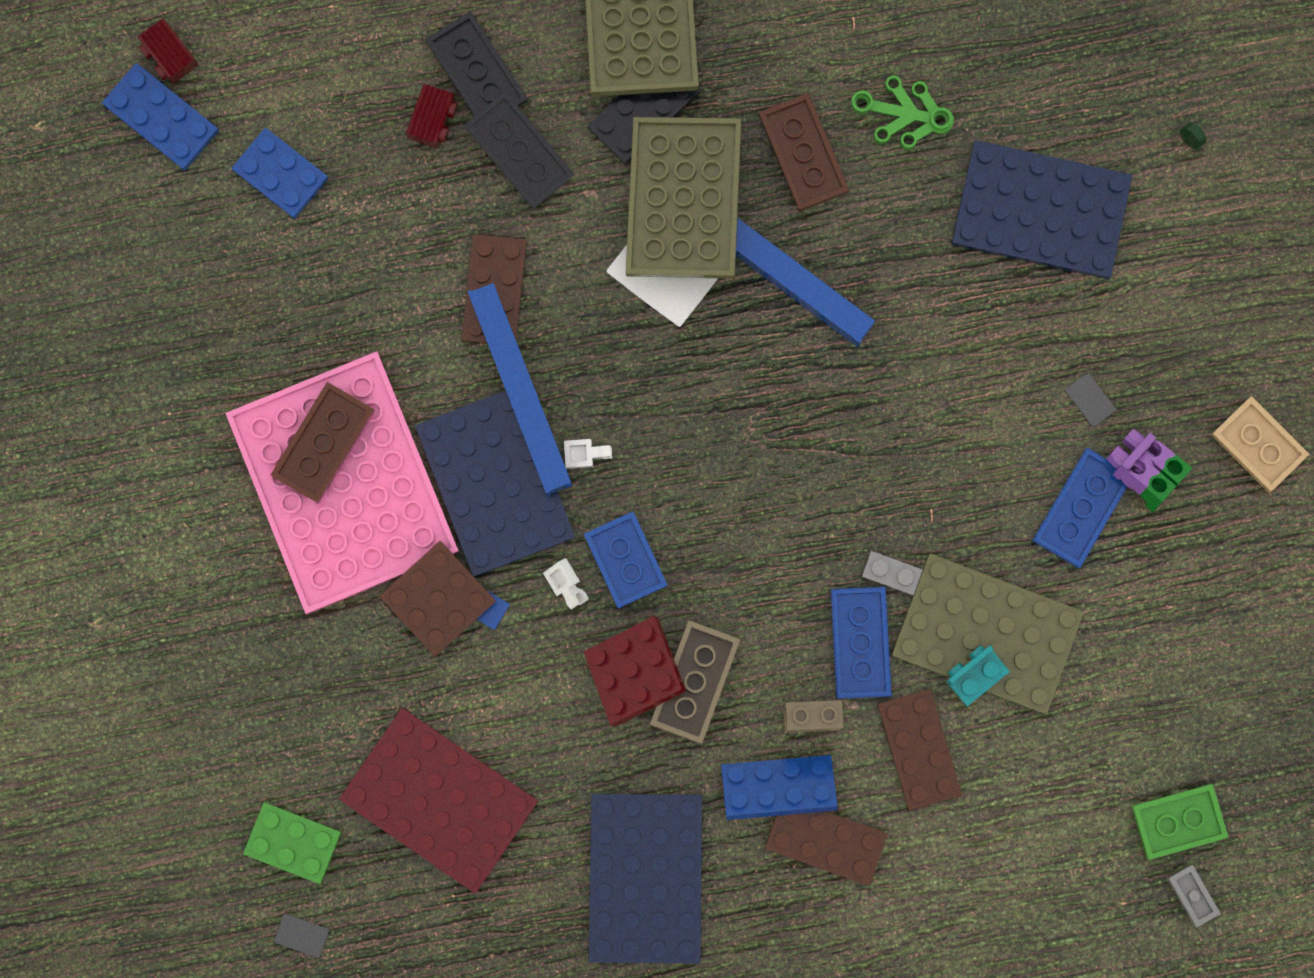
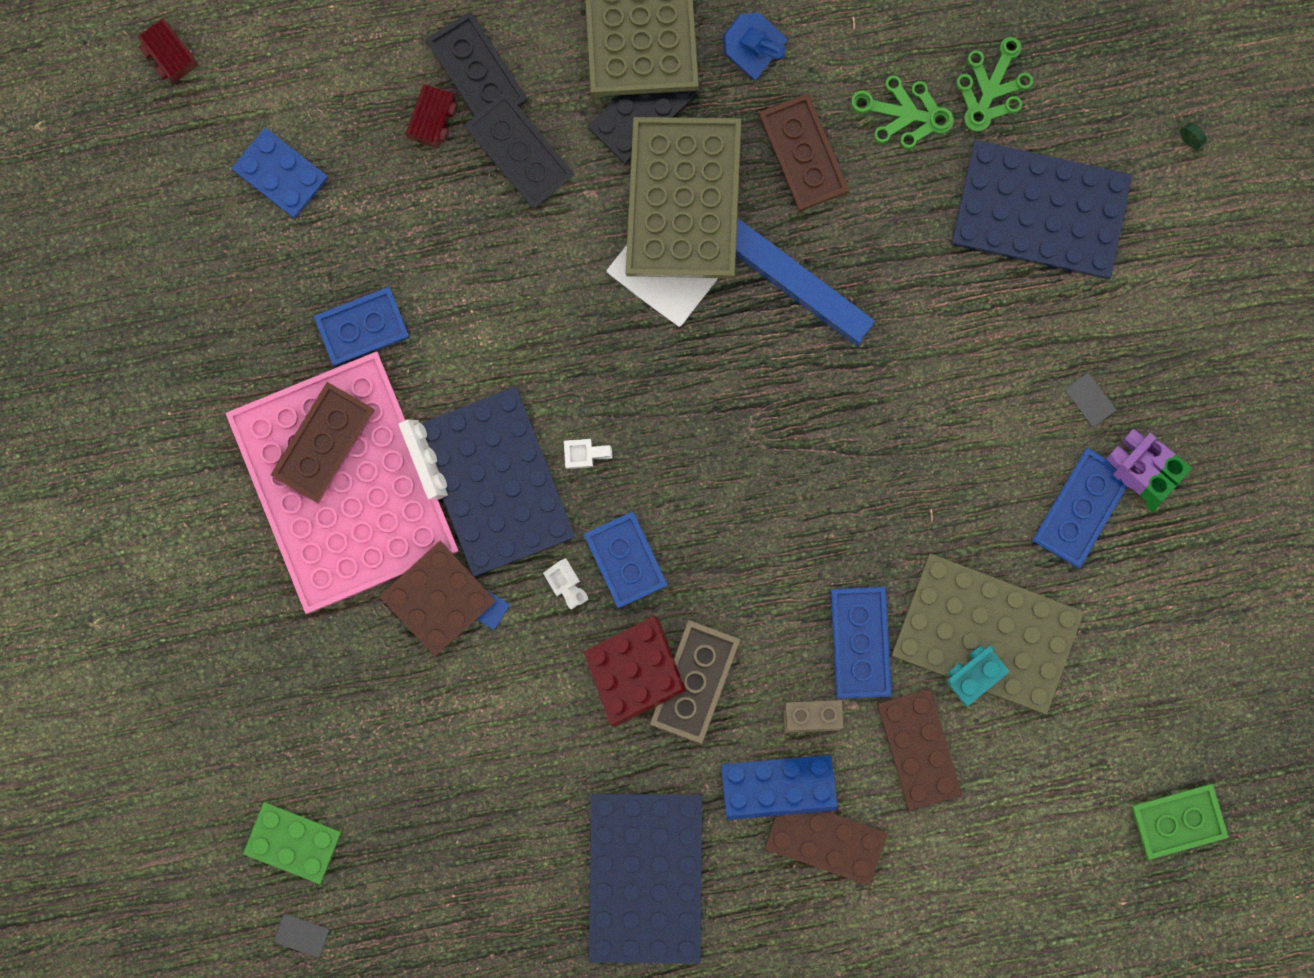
(160, 116): blue plate -> none
(361, 327): none -> blue plate
(424, 459): none -> white plate
(438, 800): dark red plate -> none
(497, 262): reddish brown plate -> none
(520, 389): blue tile -> none
(753, 43): none -> blue piece
(892, 573): light grey plate -> none
(991, 88): none -> bright green plant
(1193, 896): light grey plate -> none
(1260, 444): tan plate -> none

